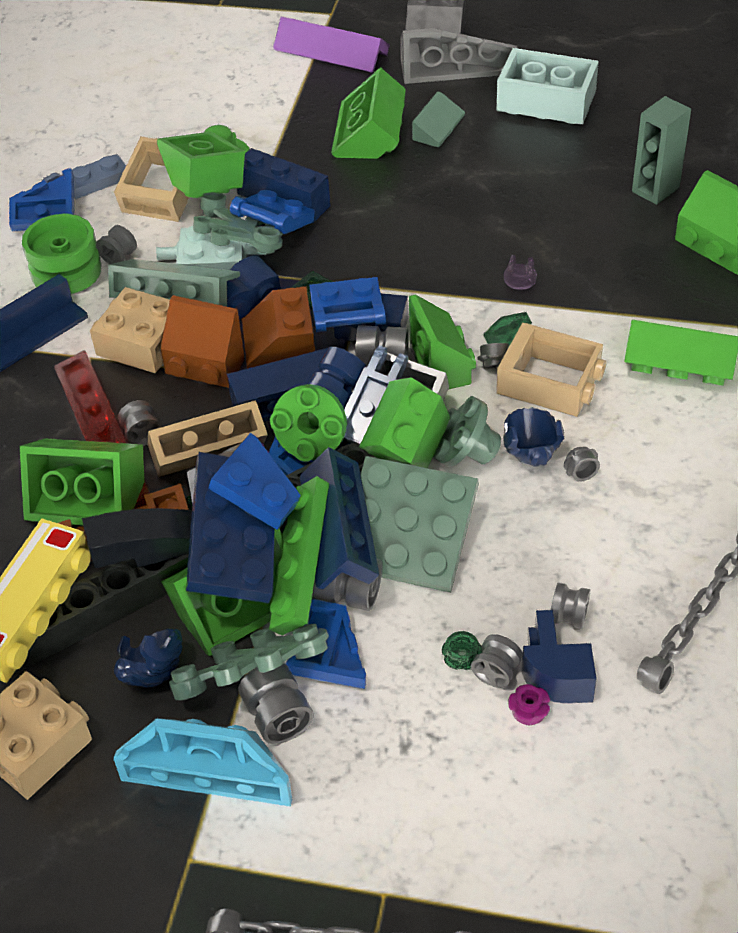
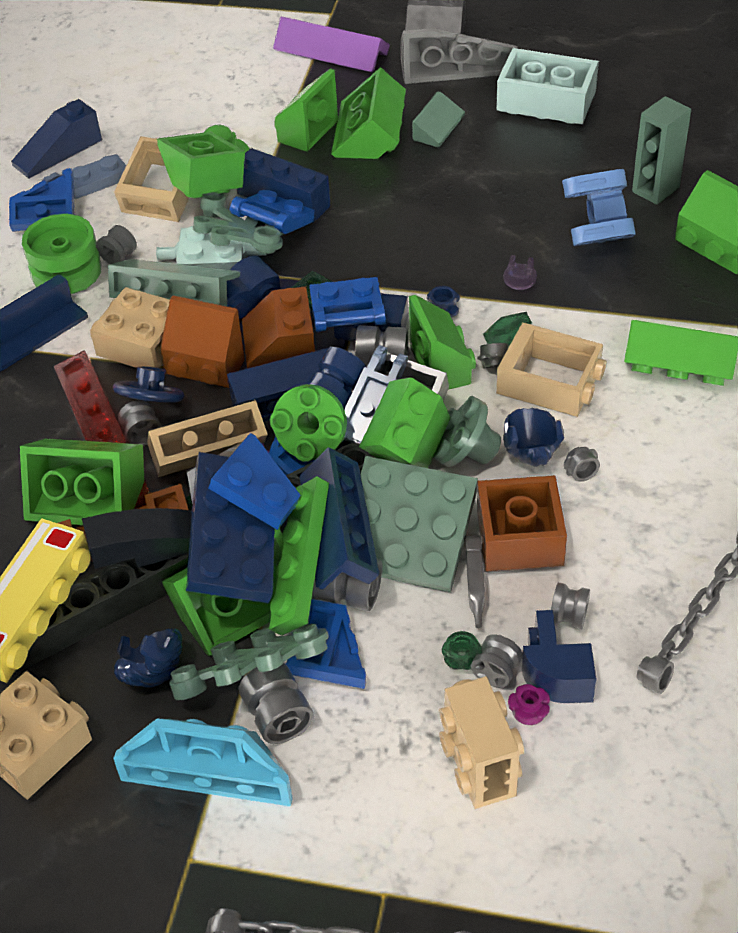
(60, 137): none -> dark blue slope
(149, 386): none -> dark blue piece
(309, 114): none -> bright green slope
(444, 298): none -> dark blue plate
(475, 577): none -> flat silver piece
(480, 742): none -> tan brick
(521, 523): none -> dark orange brick
(604, 207): none -> medium blue piece

